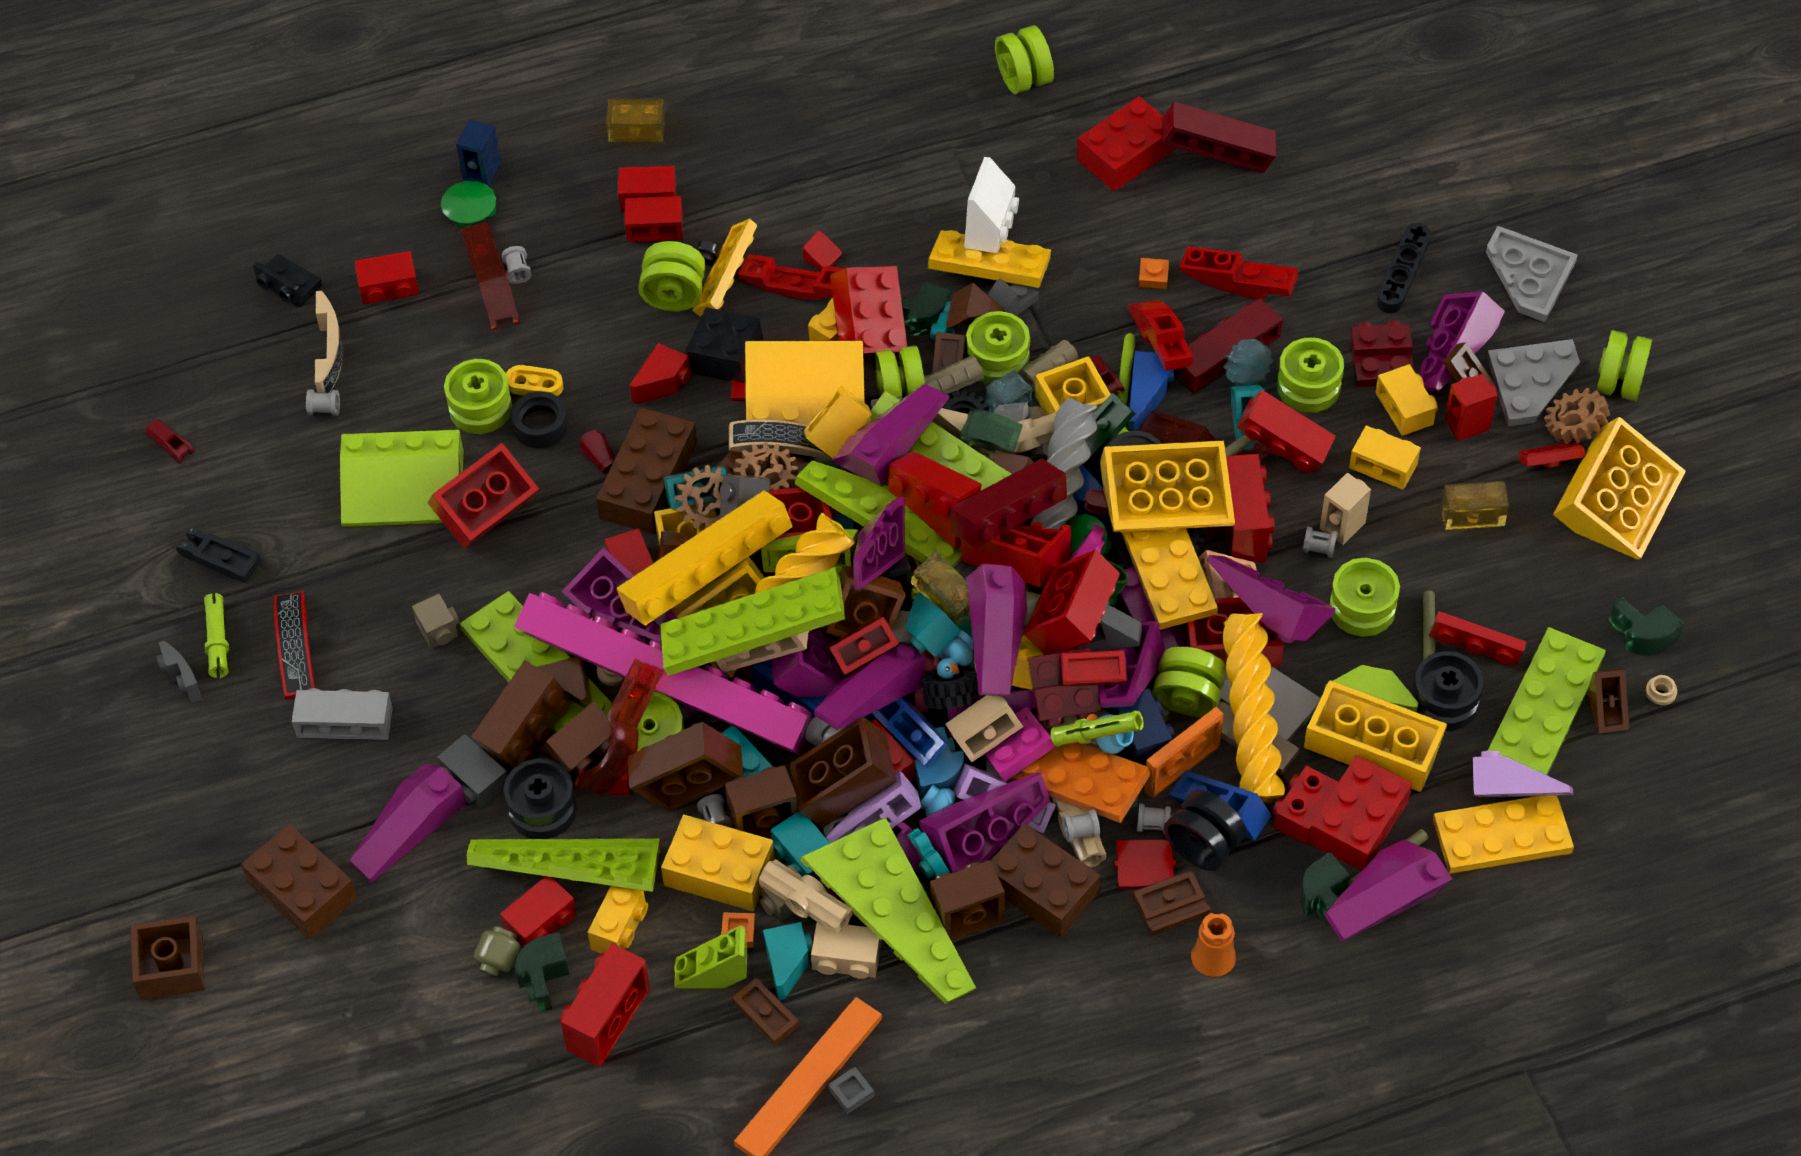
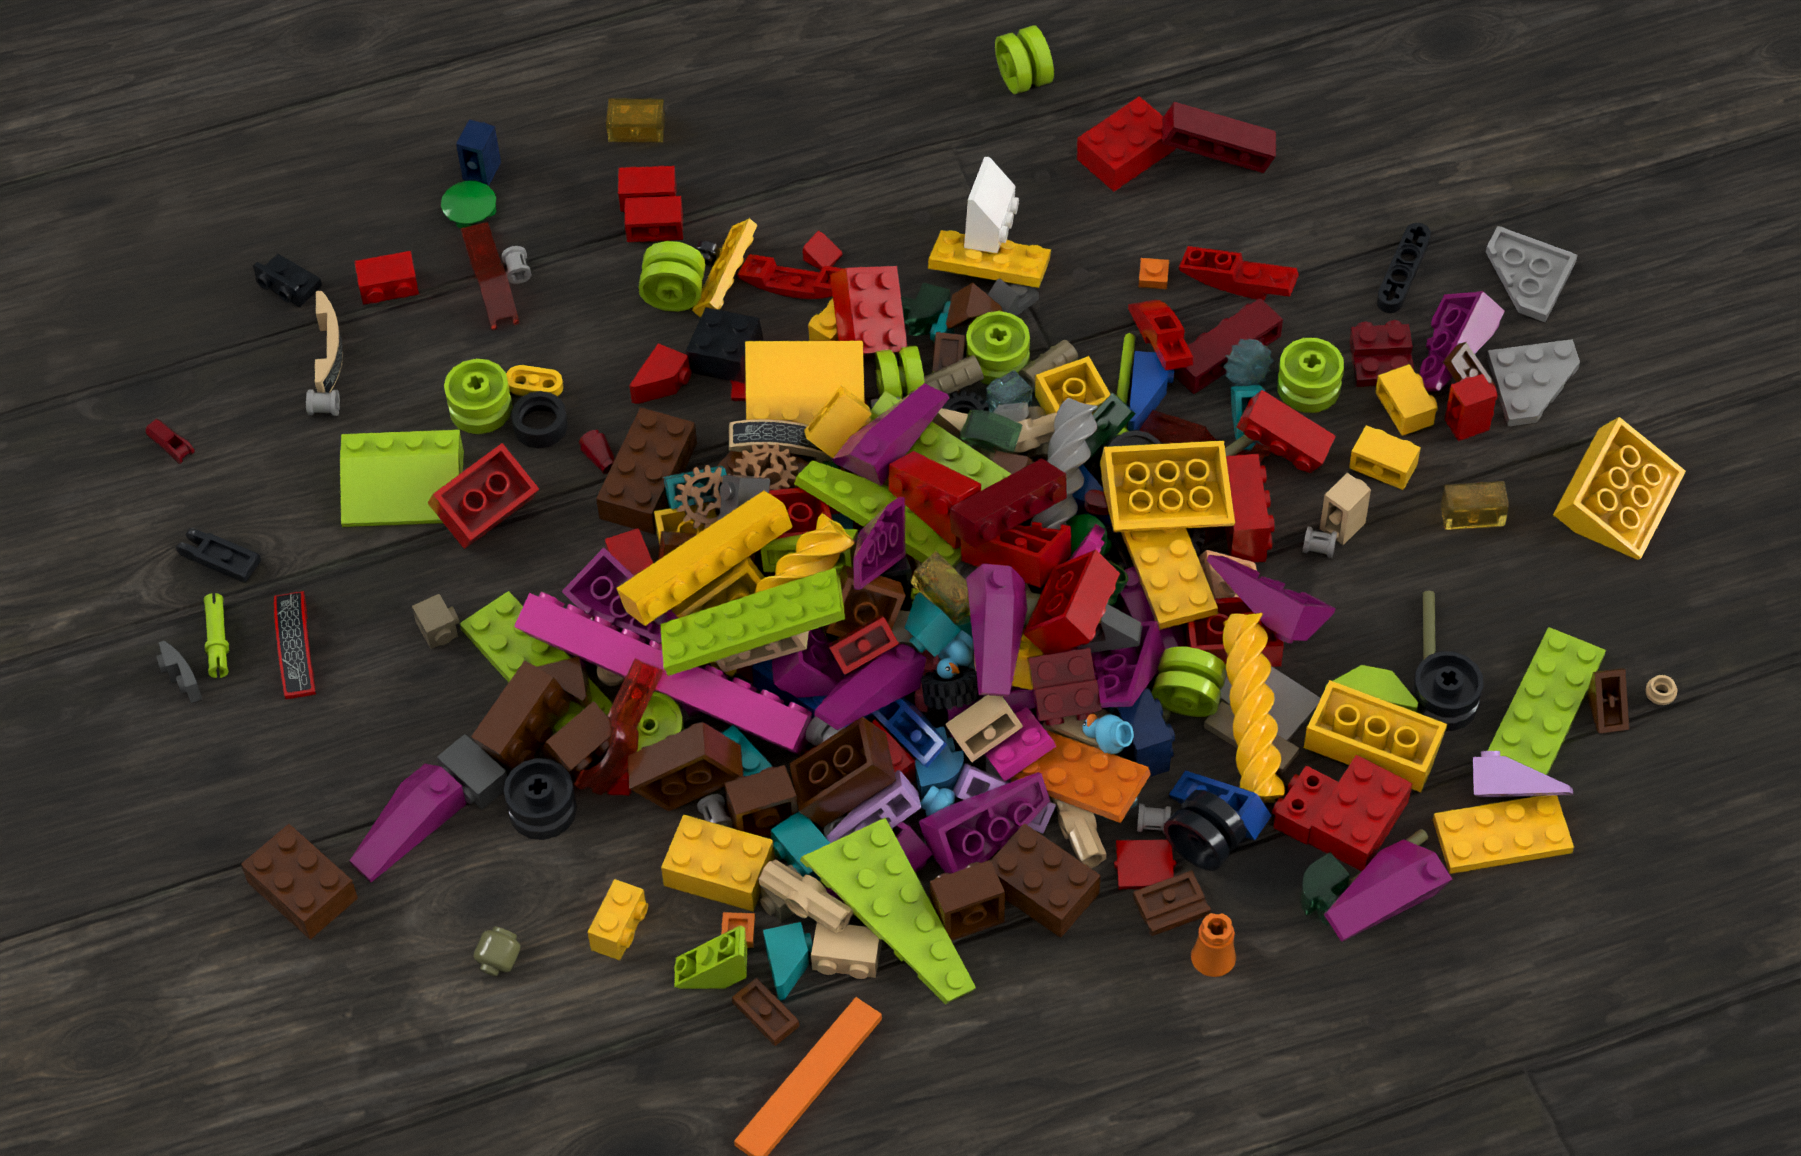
(167, 957): reddish brown brick -> none
(342, 714): light grey brick -> none
(539, 911): red brick -> none
(539, 962): clear green brick -> none
(598, 861): lime wing -> none
(605, 1004): red brick -> none
(851, 1090): dark grey plate -> none
(931, 862): teal plate -> none
(1081, 825): light grey bush -> none
(1086, 730): lime pin -> none
(1093, 668): red tile -> none
(1107, 375): dark red bar -> none
(1184, 752): orange tile -> none
(1364, 597): lime wheel -> none
(1477, 639): red plate -> none
(1551, 455): red plate -> none
(1577, 416): medium nougat gear -> none
(1623, 365): lime wheel -> none
(1646, 634): clear green brick -> none

